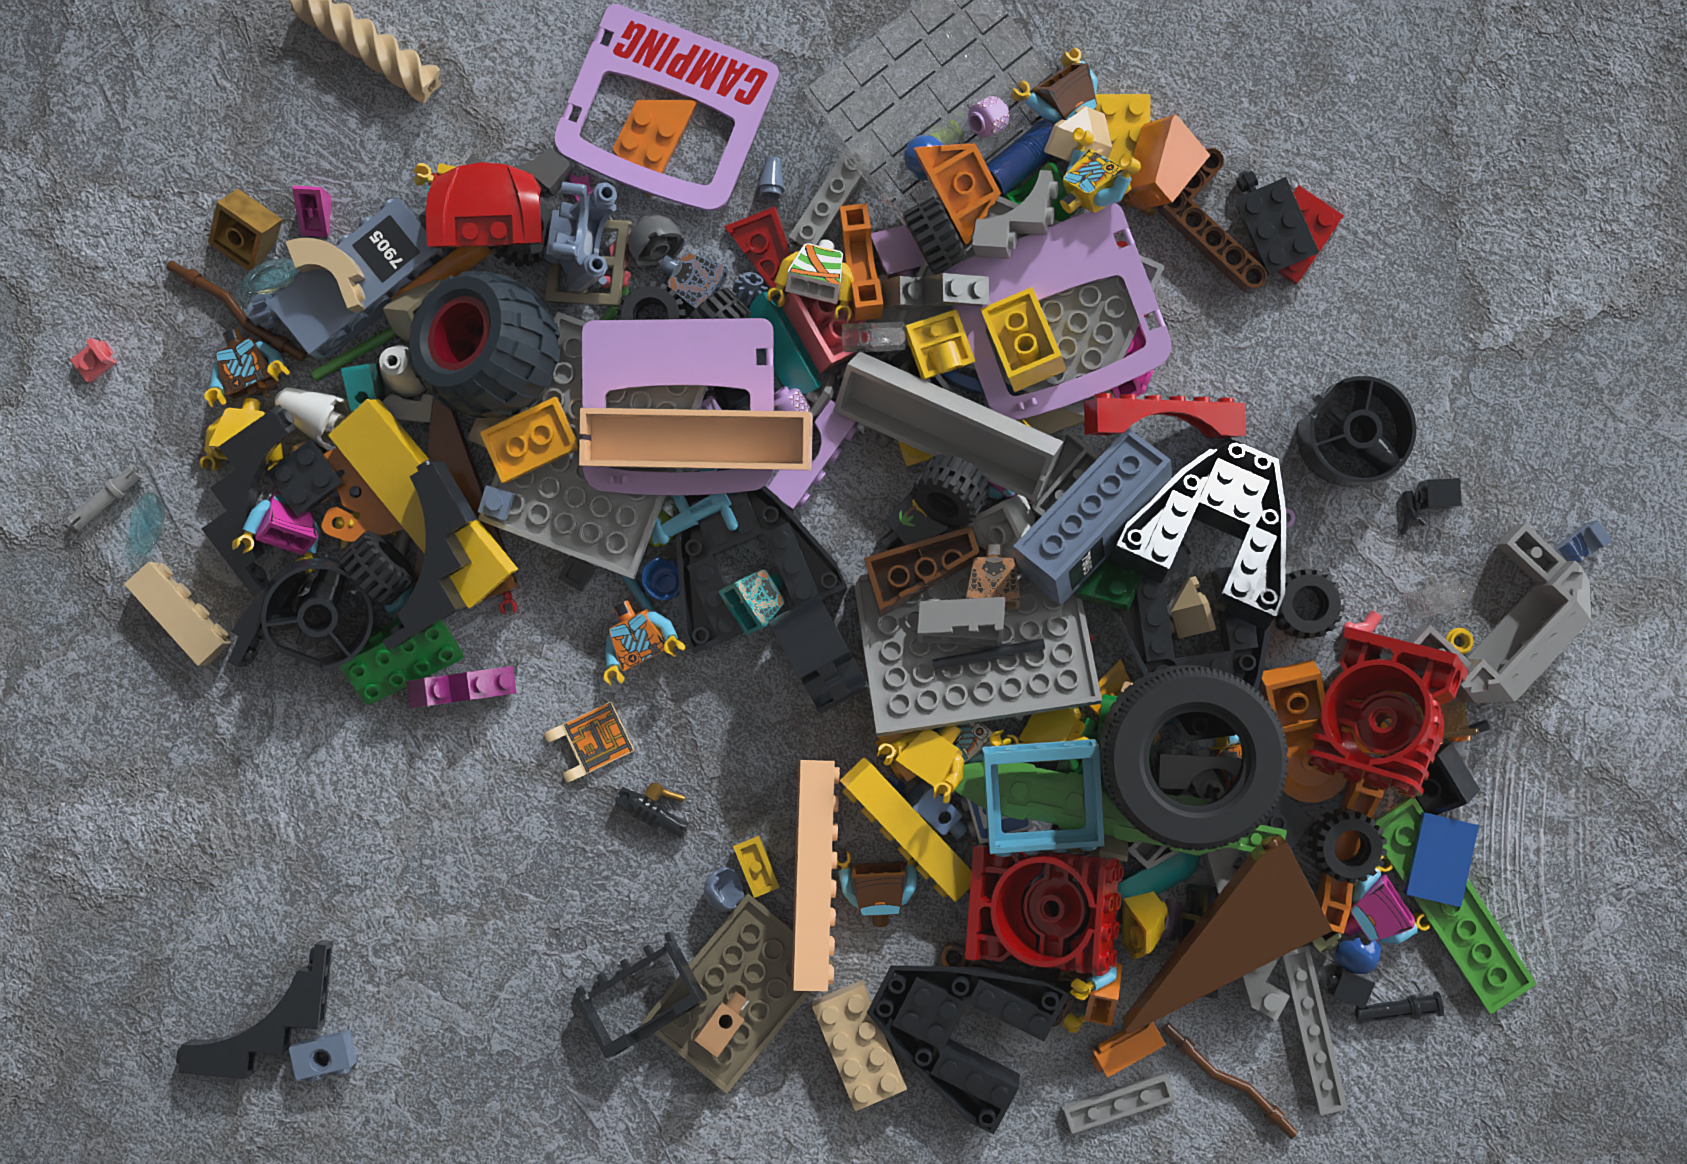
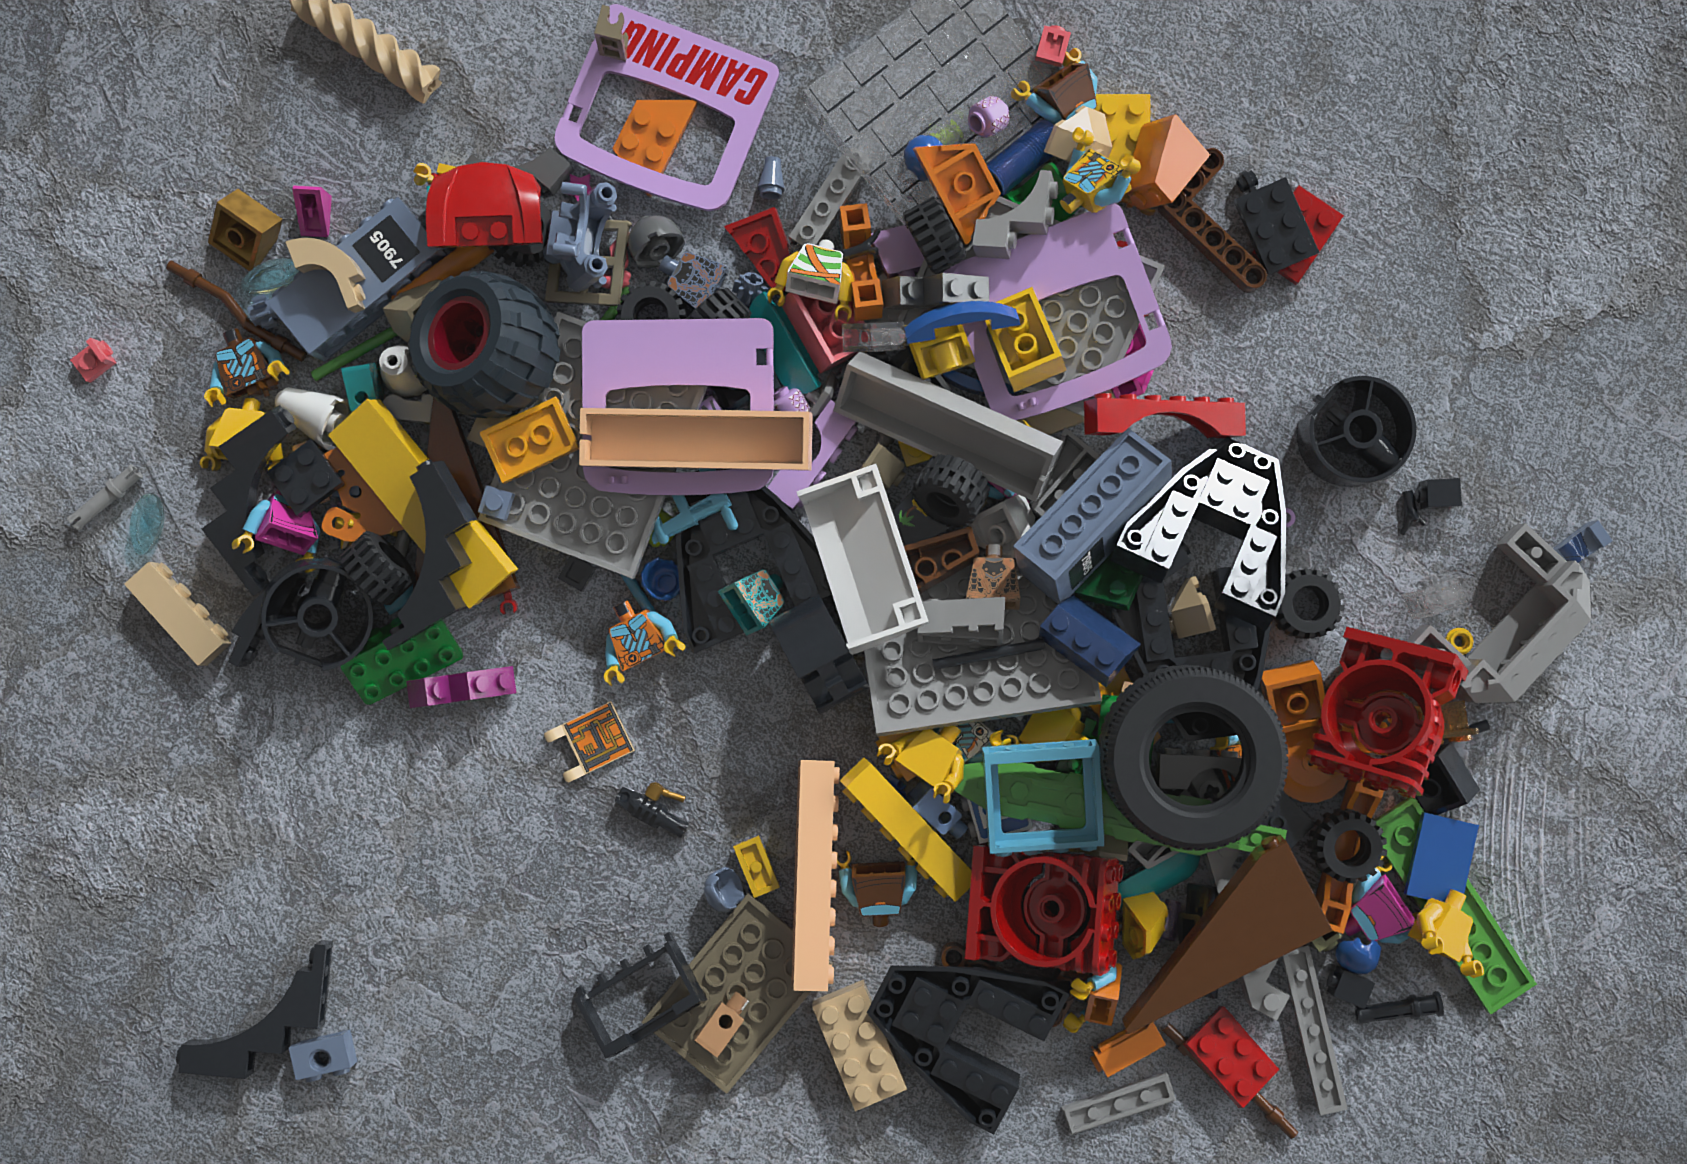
(610, 37): none -> dark tan hinge
(863, 248): none -> black bar
(863, 558): none -> white slope
(888, 466): none -> dark tan slope
(960, 313): none -> blue slope
(1053, 45): none -> coral bracket
(1088, 639): none -> dark blue slope
(1231, 1057): none -> red plate
(1369, 623): coral arm -> none
(1445, 932): none -> yellow torso

